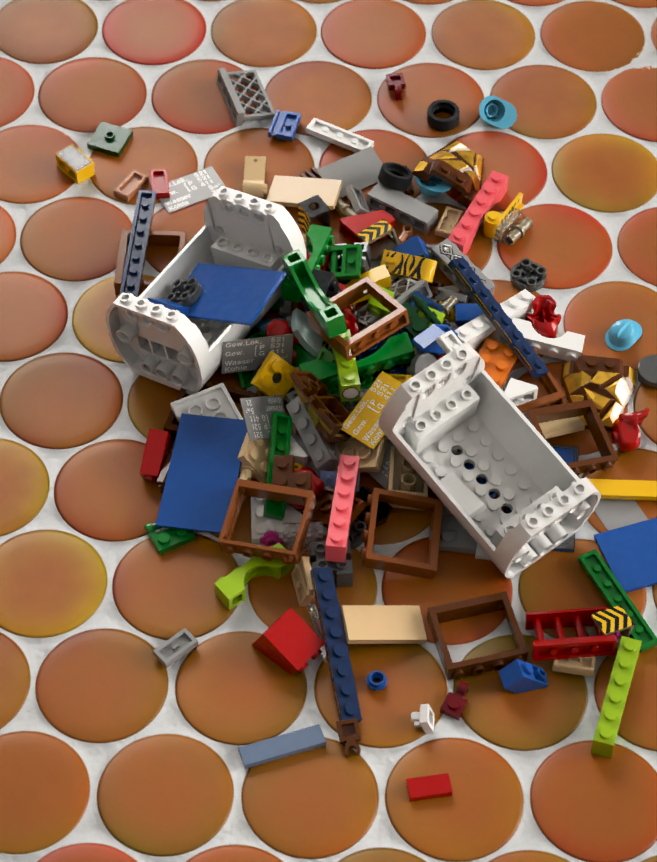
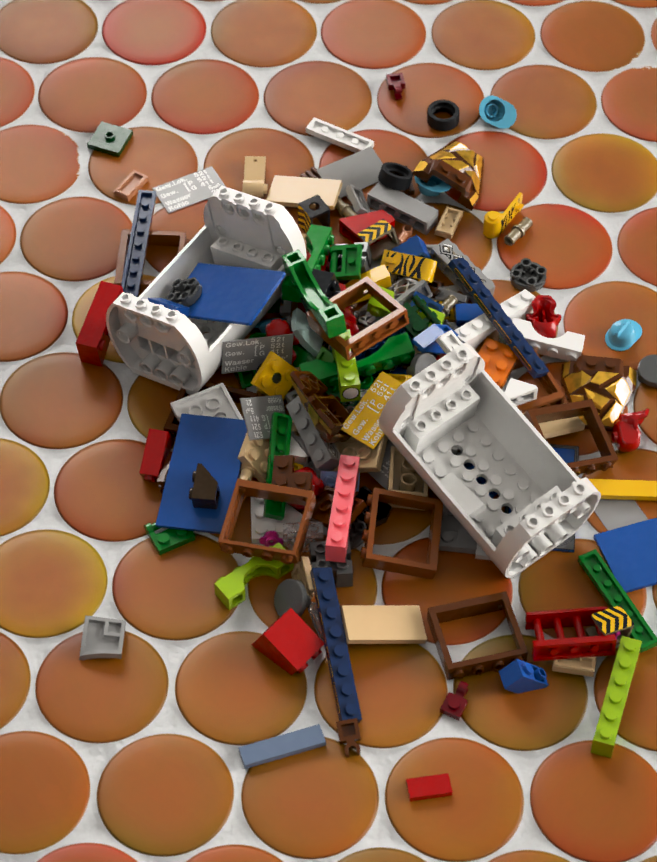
(75, 164): brick -> none
(94, 335): none -> red wedge
(102, 638): none -> light grey plate
(160, 183): tile -> none
(175, 647): light grey plate -> none
(205, 489): none -> dark brown slope
(233, 97): light grey fence -> none
(284, 125): plate -> none
(293, 595): none -> dark grey tile
(379, 676): blue plate -> none
(424, 718): white tile -> none
(486, 198): coral arch -> none
(506, 226): clear tile -> none

